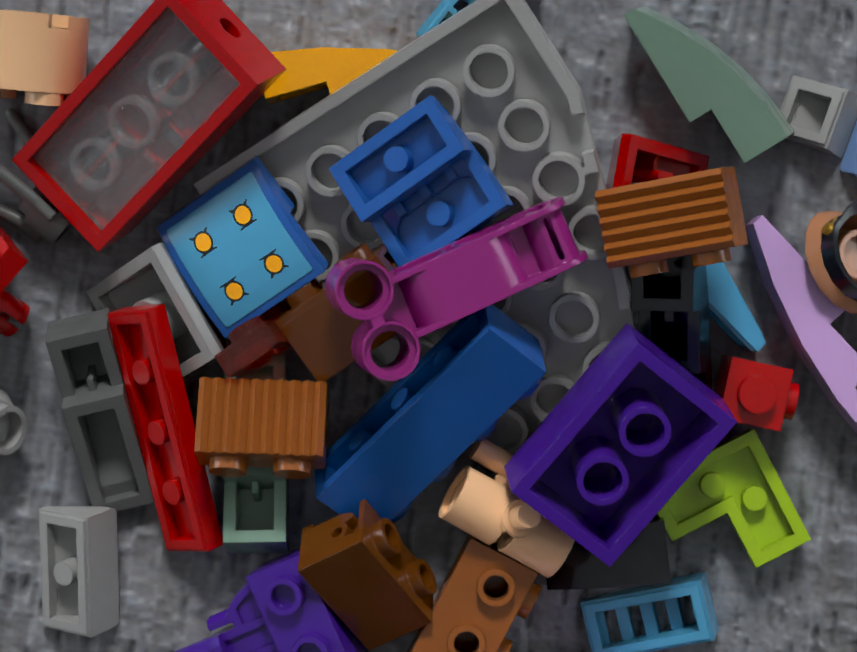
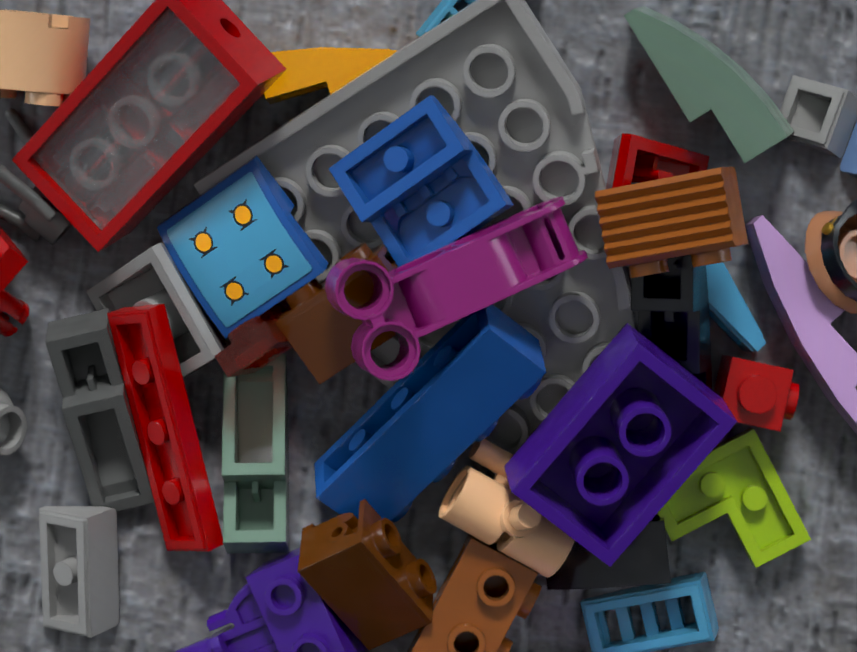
(262, 426): dark orange brick -> none

